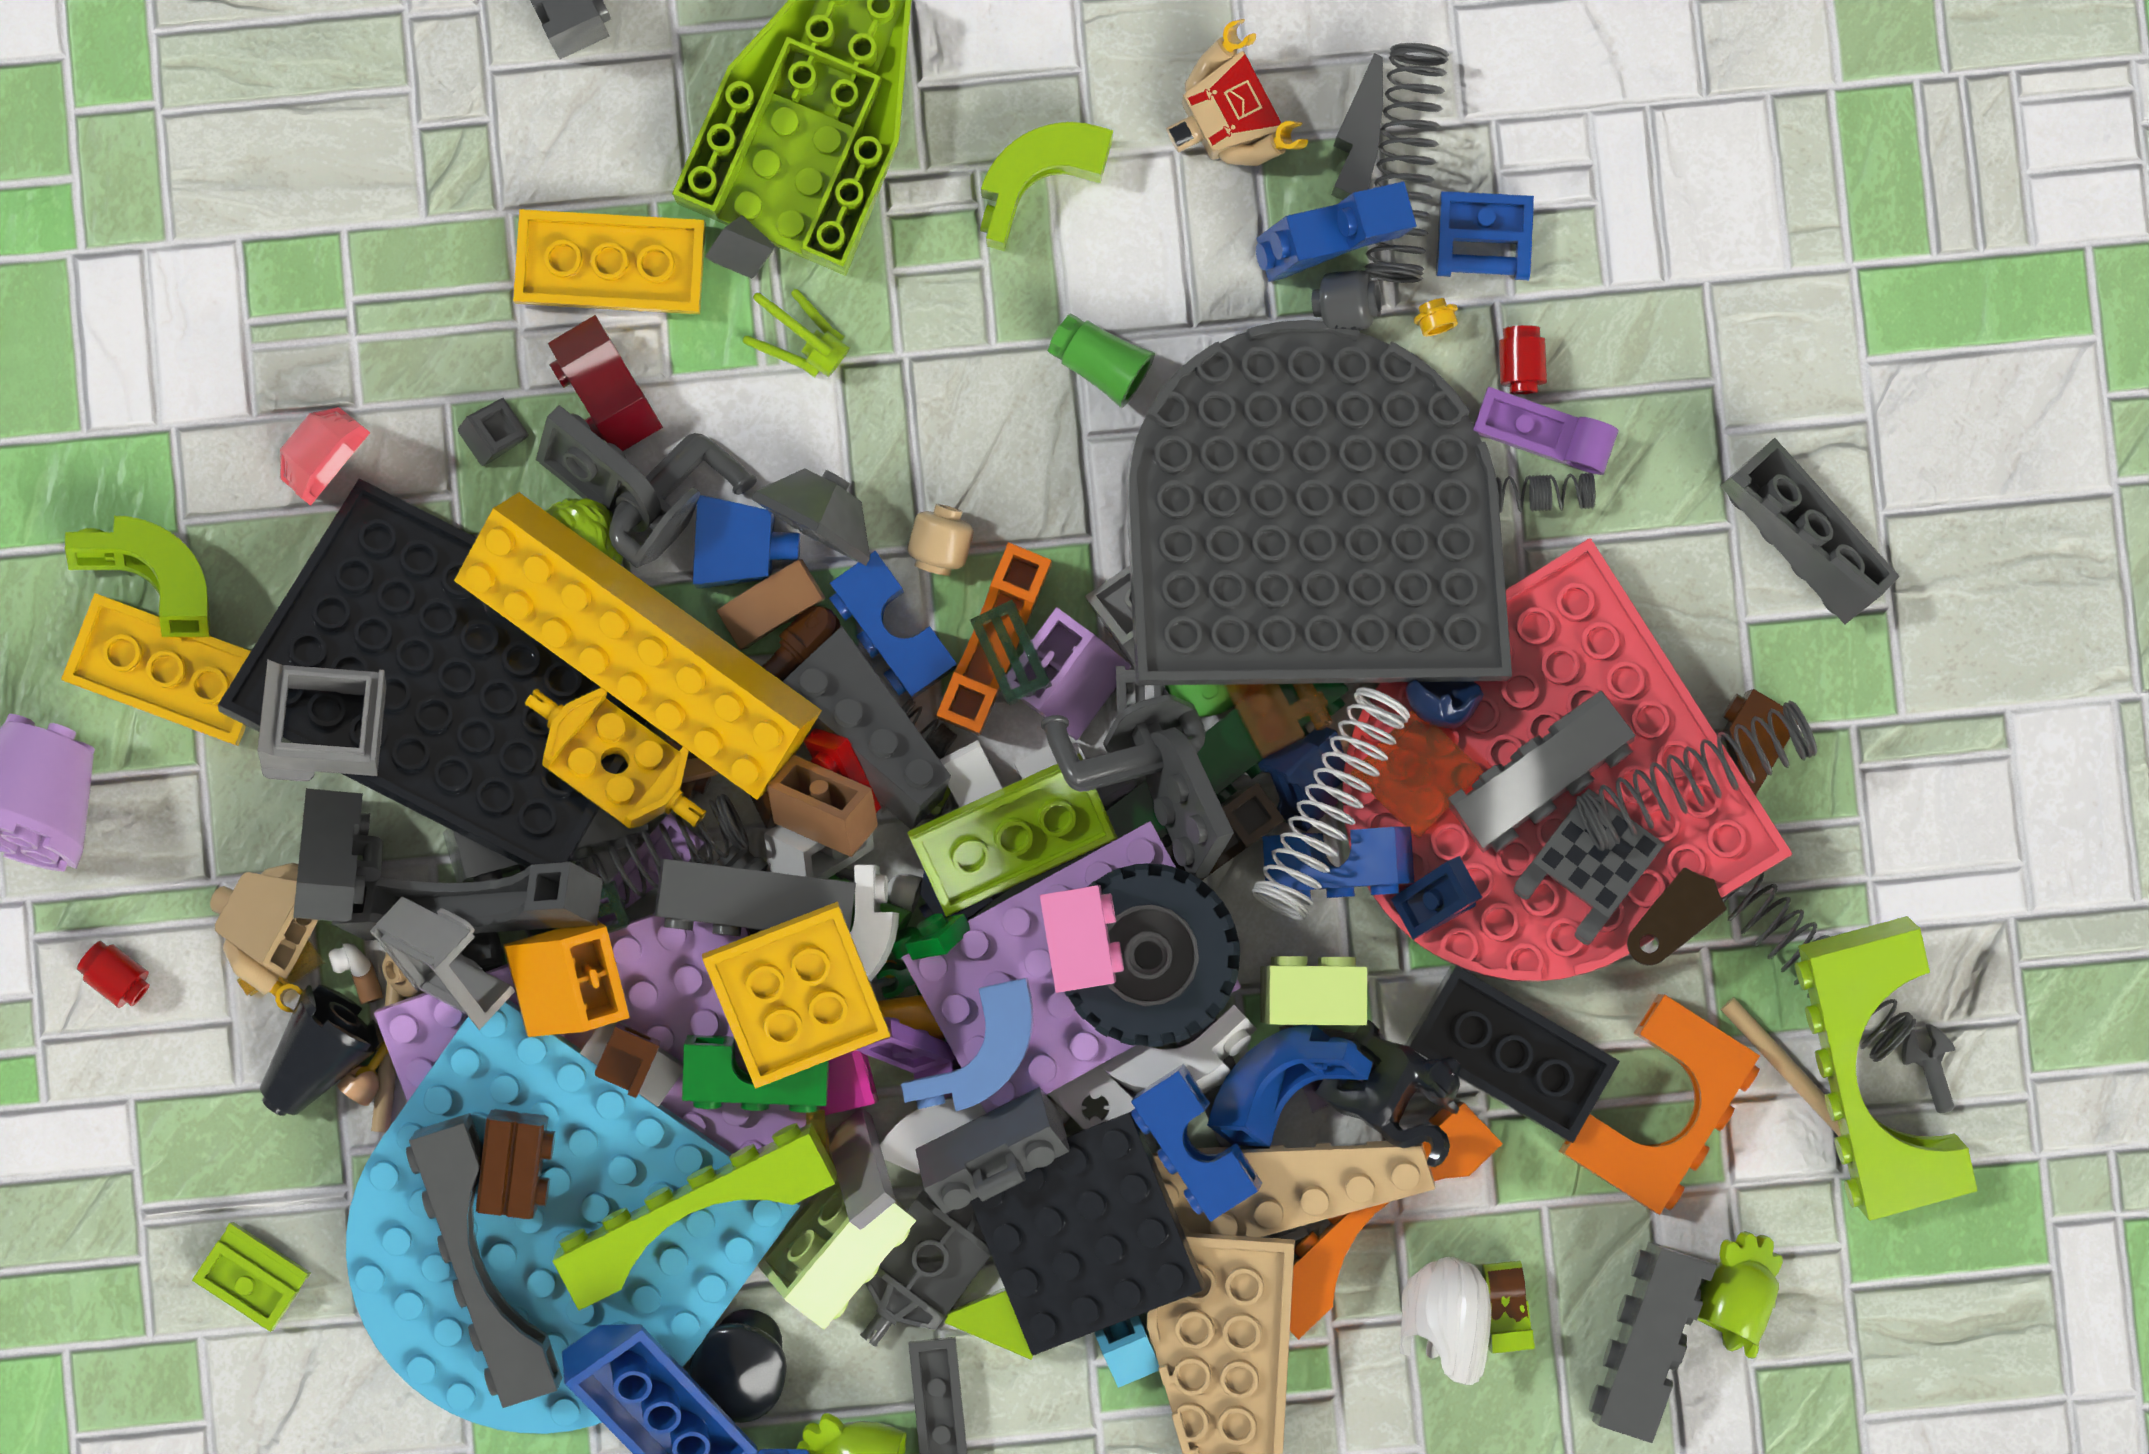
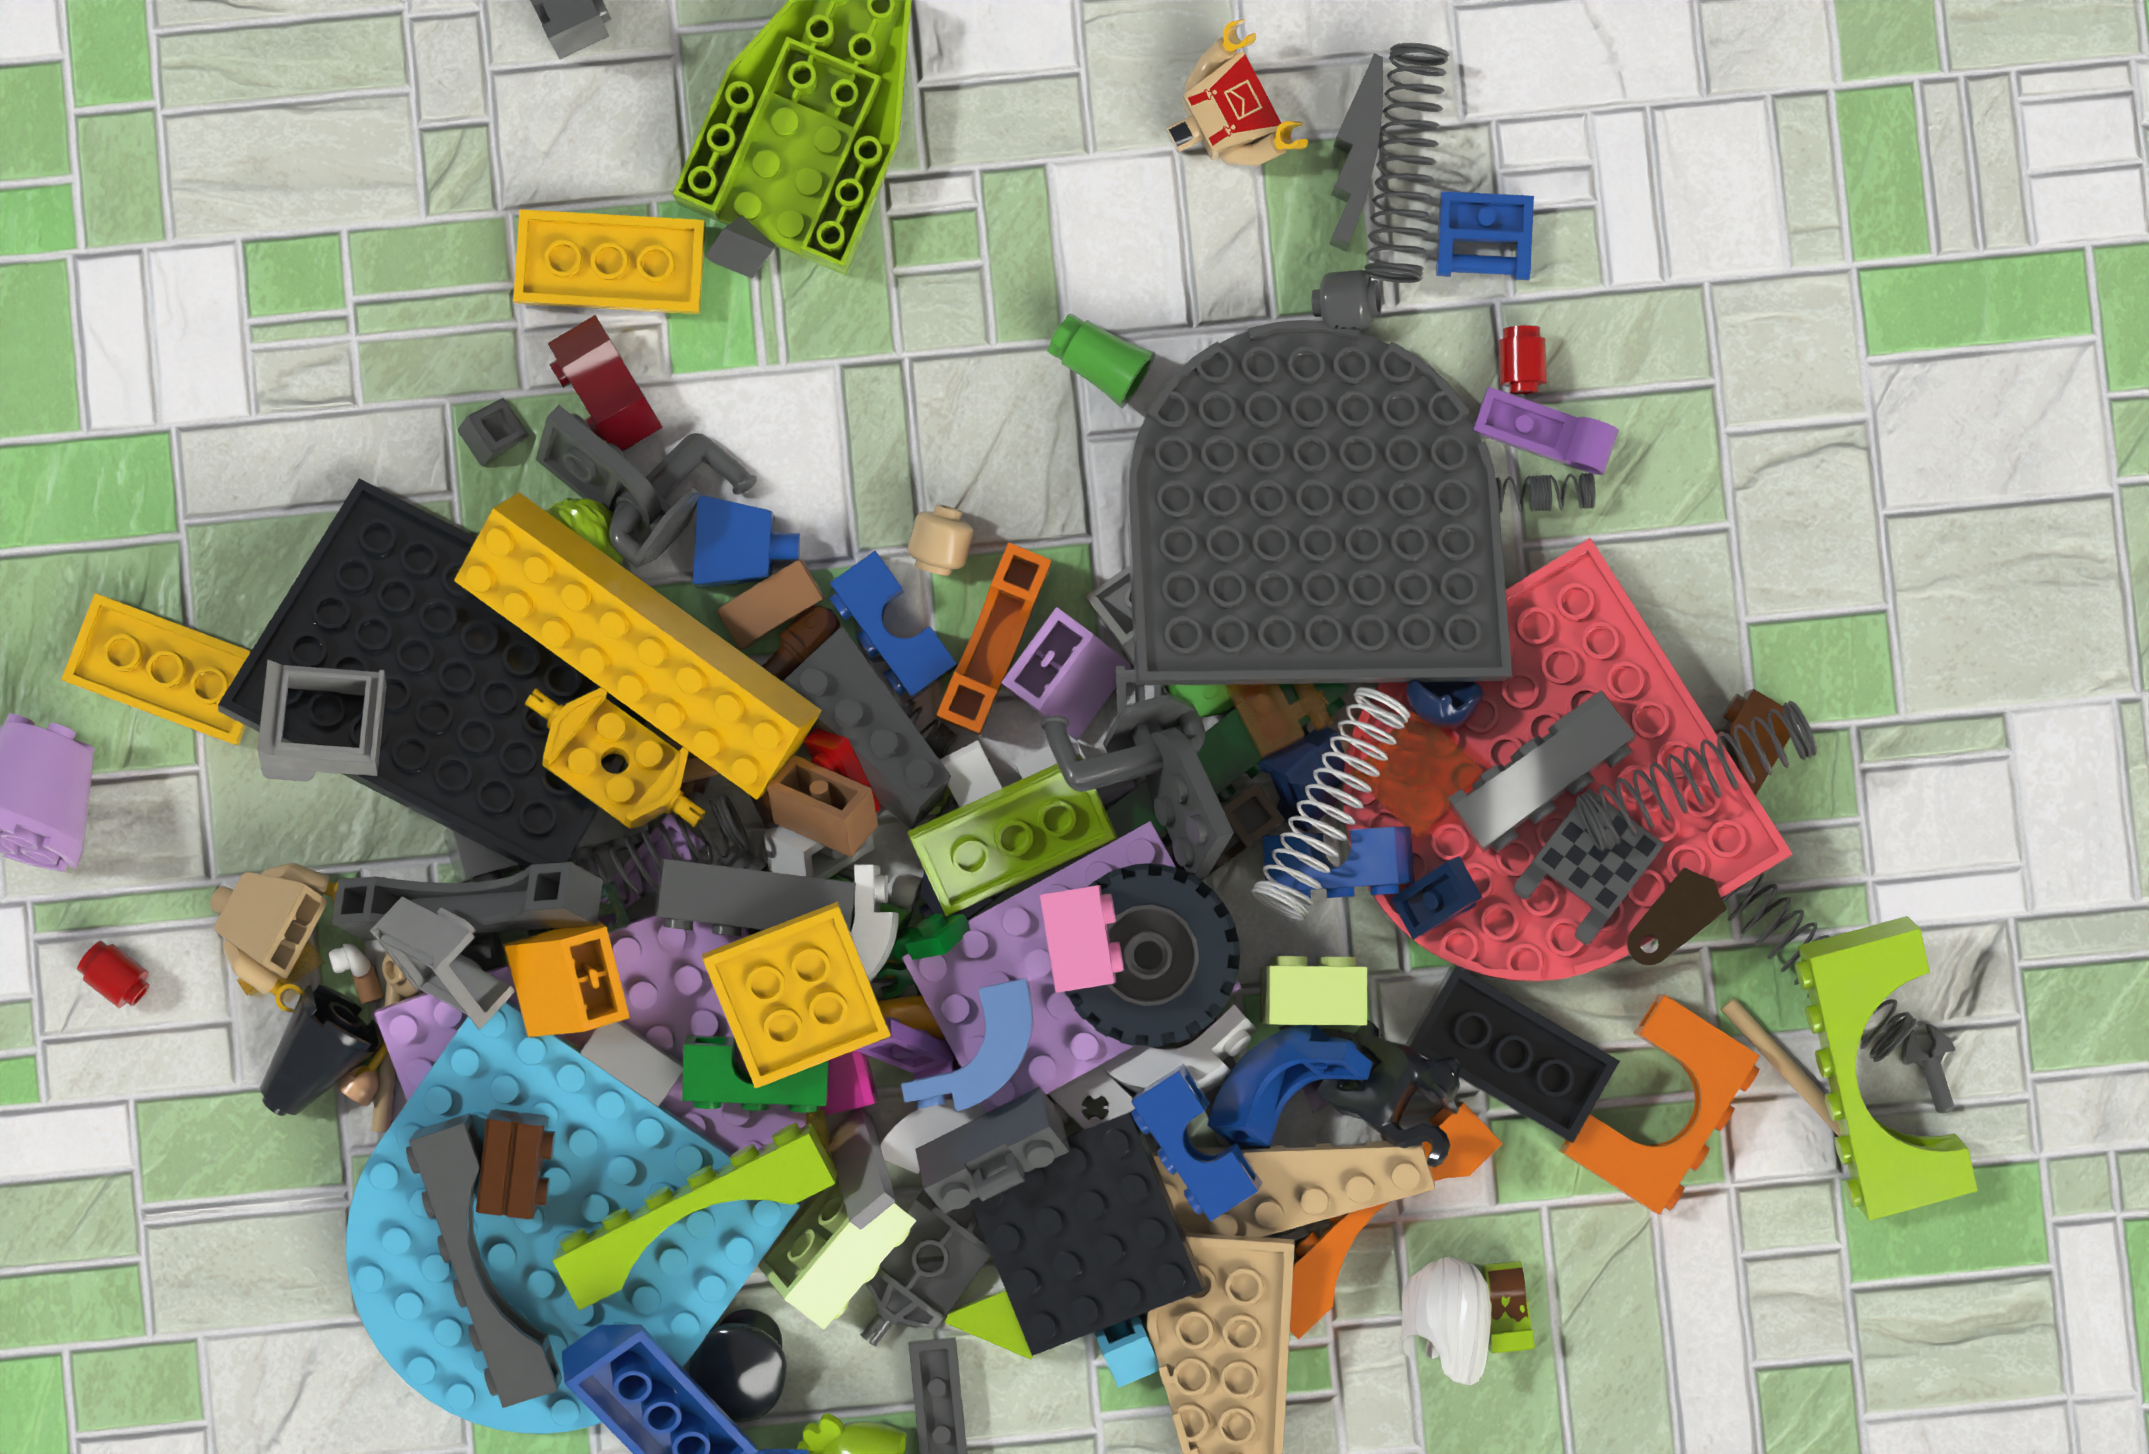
(157, 557): lime arch -> none
(251, 1276): lime plate -> none
(319, 451): coral slope -> none
(328, 863): dark grey piece -> none
(627, 1058): reddish brown panel -> none
(819, 510): dark grey slope -> none
(822, 350): lime plant -> none
(1026, 688): clear green tile -> none
(1042, 152): lime arch -> none
(1330, 231): blue arch -> none
(1436, 317): yellow plate -> none
(1649, 1341): dark grey wedge -> none
(1742, 1291): lime piece -> none
(1809, 531): dark grey wedge -> none

